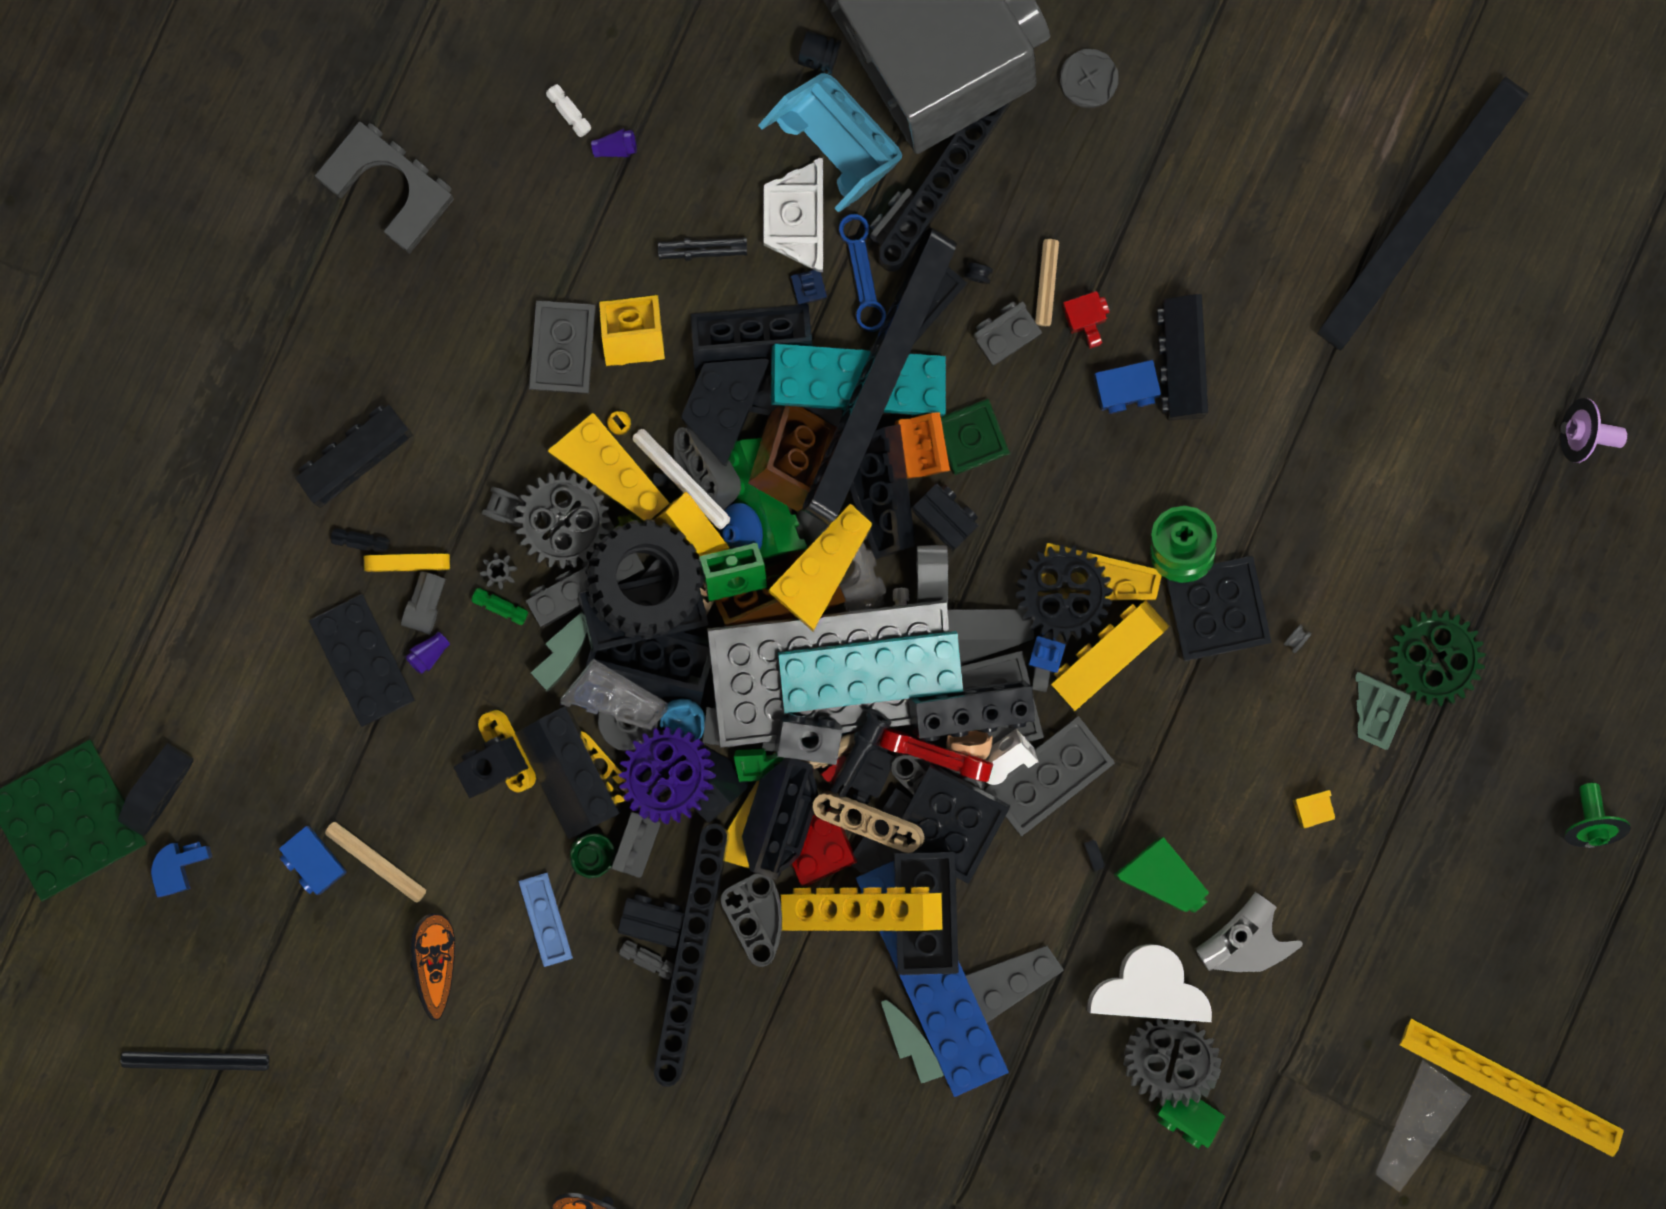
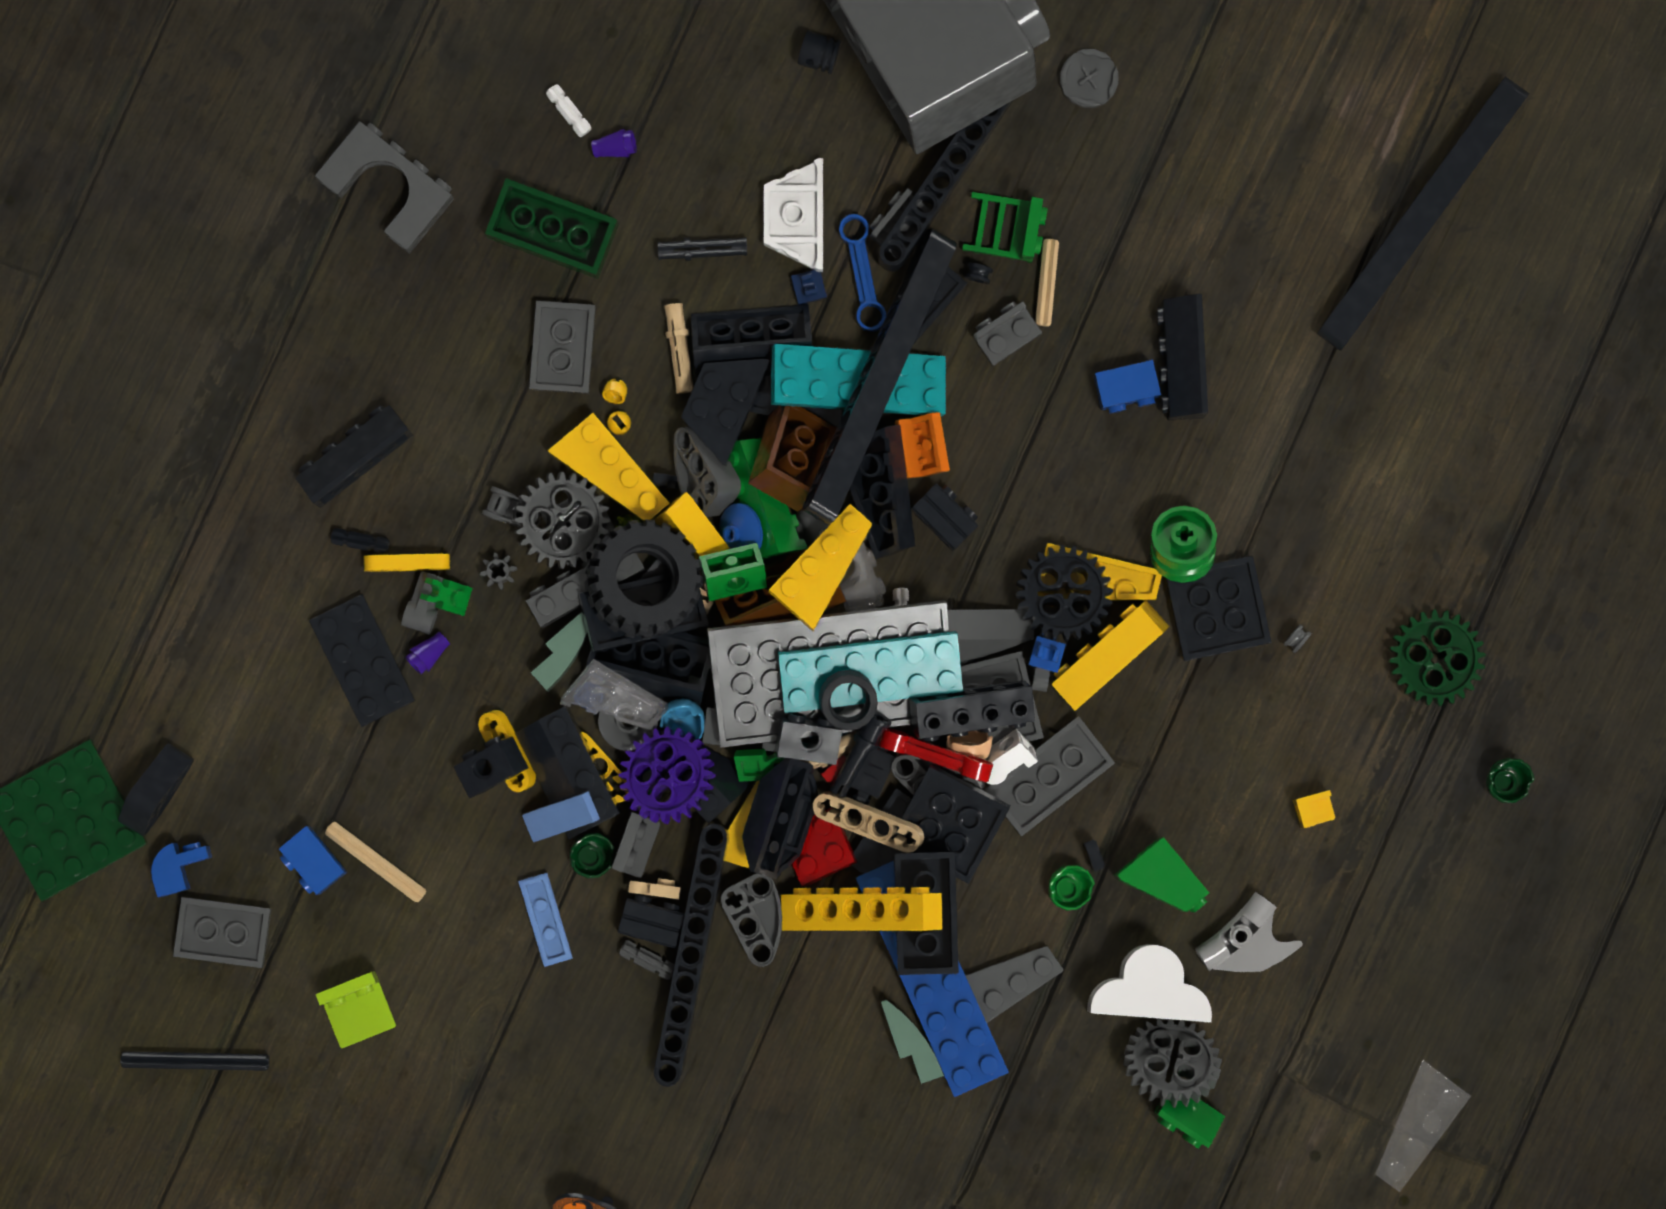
(222, 932): none -> dark grey plate
(357, 1009): none -> lime bracket
(433, 962): shield -> none
(448, 595): none -> green plate
(499, 606): green axle -> none
(552, 228): none -> dark green brick
(560, 816): none -> medium blue tile
(615, 391): none -> yellow hinge
(631, 330): yellow slope -> none
(663, 888): none -> tan plate
(678, 341): none -> tan pin
(681, 478): white axle -> none
(841, 133): medium azure windscreen -> none
(858, 720): none -> black tyre
(932, 573): dark grey beam -> none
(973, 437): dark green tile -> none
(1025, 232): none -> green plate
(1070, 887): none -> green hair
(1085, 314): red brick -> none
(1379, 710): sand green wing -> none
(1509, 780): none -> dark green hair
(1512, 1087): yellow plate -> none
(1583, 431): piece -> none
(1596, 828): green piece -> none

